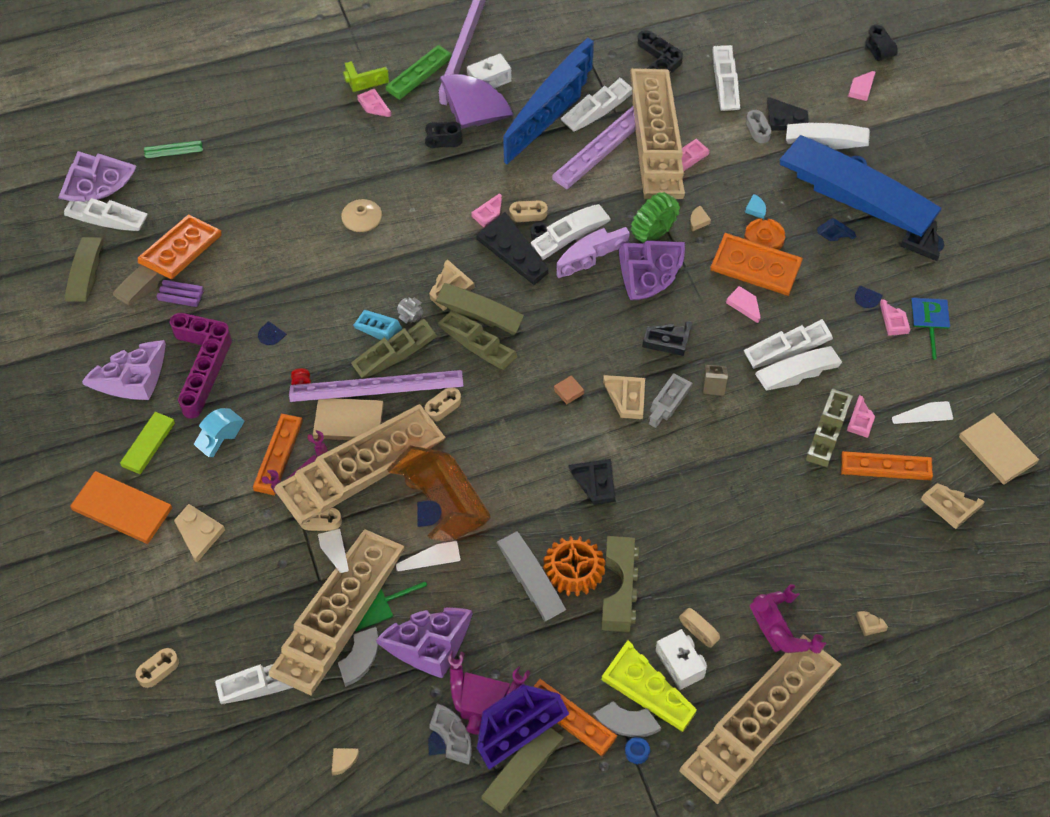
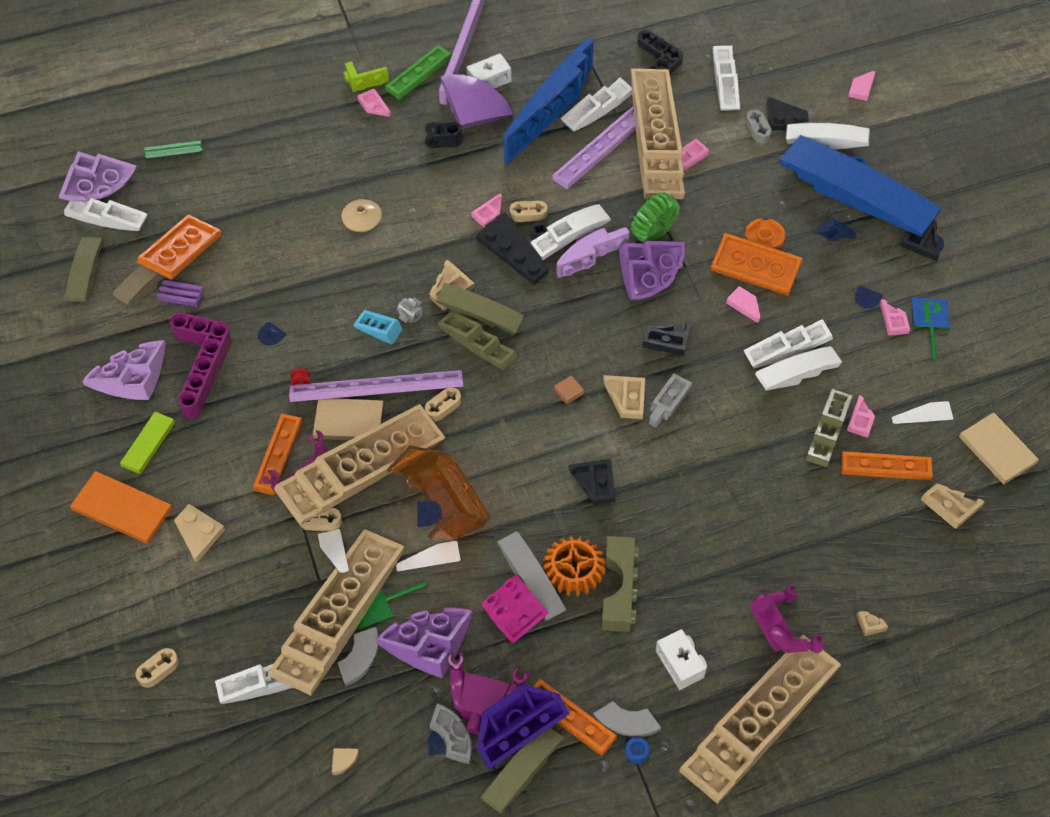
(215, 428): medium azure brick -> none
(394, 350): olive slope -> none
(514, 609): none -> dark pink bracket
(639, 681): neon yellow wing -> none
(699, 219): tan tile -> none
(699, 627): tan beam -> none
(715, 380): dark tan slope -> none
(756, 207): medium azure tile -> none
(880, 43): black piece -> none

